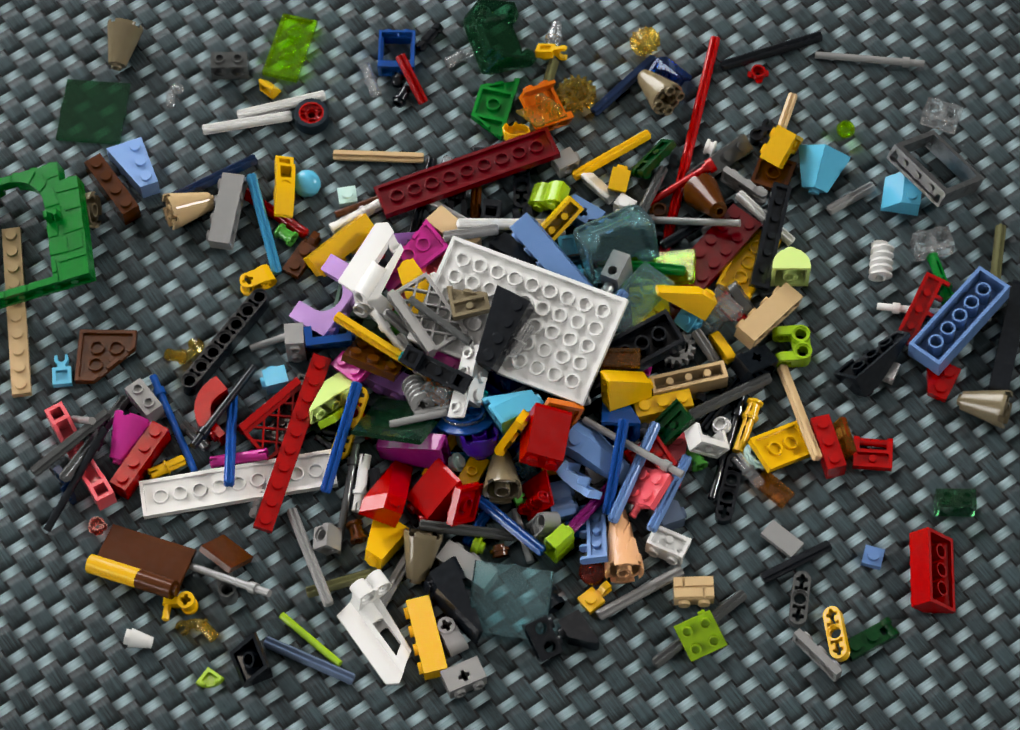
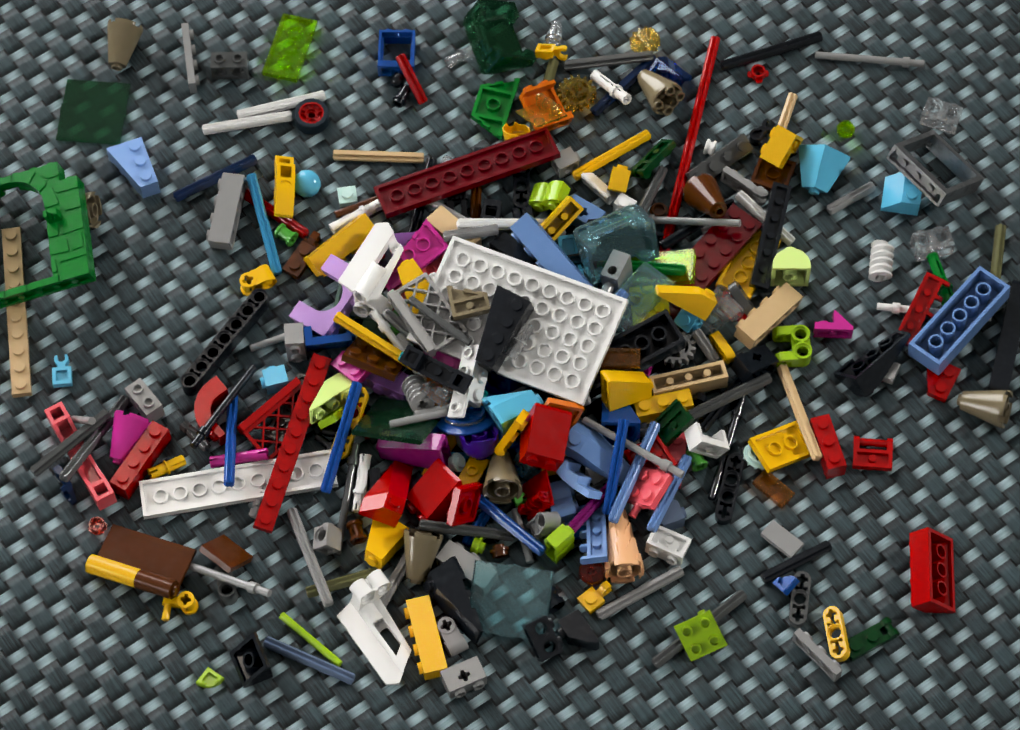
(95, 446): black bar -> none
(101, 352): reddish brown plate -> none
(112, 189): reddish brown brick -> none
(137, 639): white cone -> none
(160, 393): blue bar -> none
(176, 88): clear arm -> none
(184, 355): clear yellow piece -> none
(186, 207): tan cone -> none
(191, 64): none -> light grey plate
(200, 625): clear yellow piece -> none
(268, 88): yellow slope -> none
(370, 79): clear pin -> none
(429, 37): black axle -> none
(608, 60): none -> dark grey axle
(615, 90): none -> white pin
(693, 591): tan brick -> none
(707, 167): red piece -> none
(721, 423): white plate -> none
(748, 470): clear axle -> none
(749, 418): yellow pin -> none
(786, 584): none -> blue tile
(836, 329): none -> dark pink slope
(844, 437): clear orange tile -> none
(873, 557): medium blue plate -> none
(955, 502): clear green brick -> none

